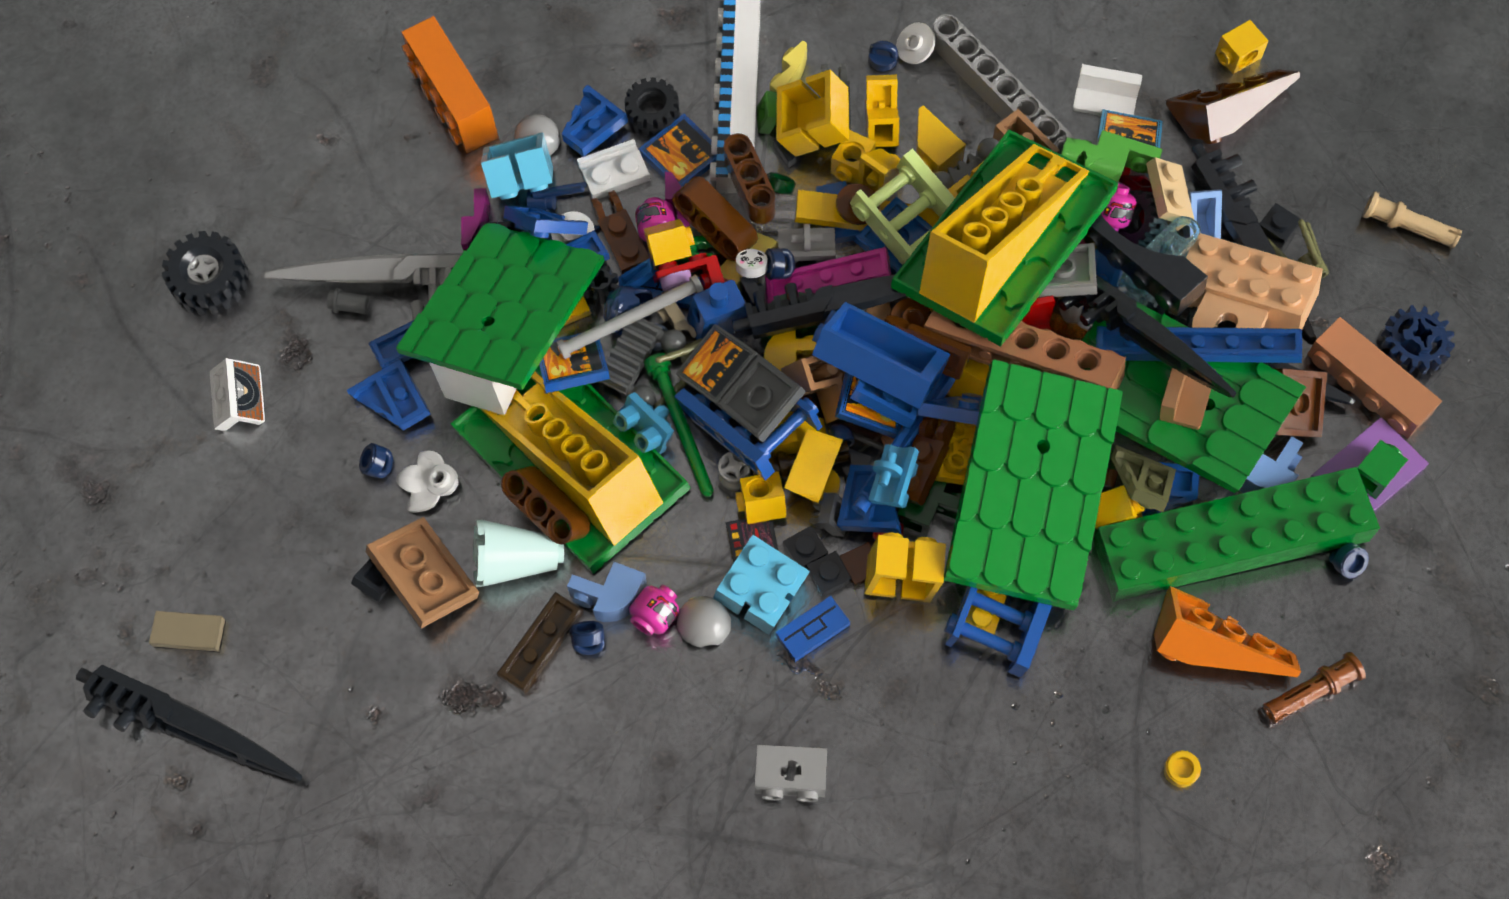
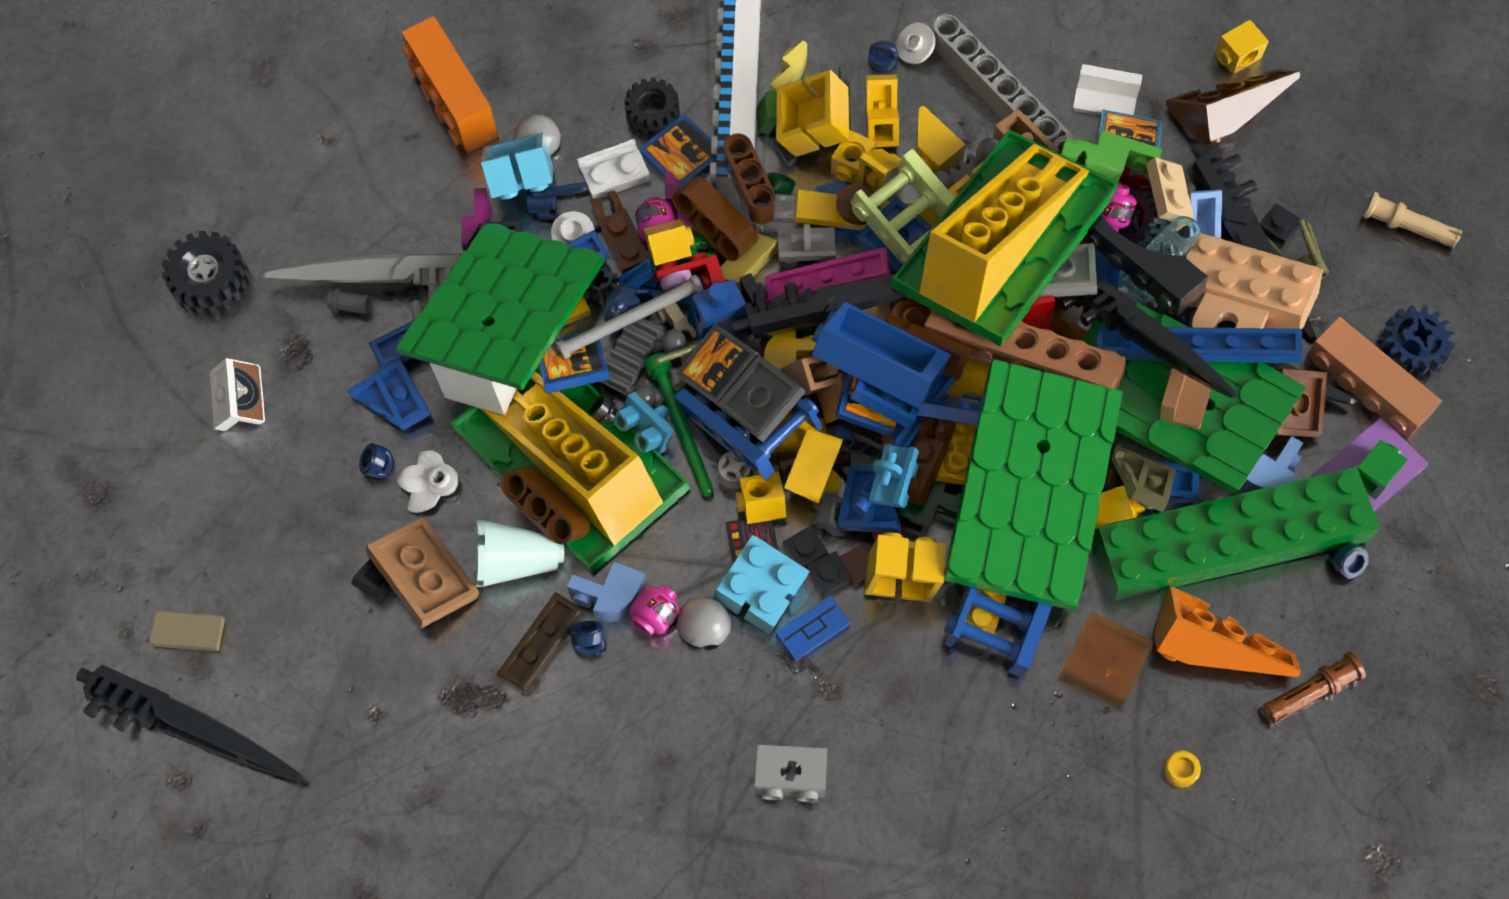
(543, 222): blue wing -> none
(592, 122): blue wing -> none
(603, 409): none -> black plate
(751, 263): white tile -> none
(776, 263): dark blue tile -> none
(1107, 657): none -> clear orange plate

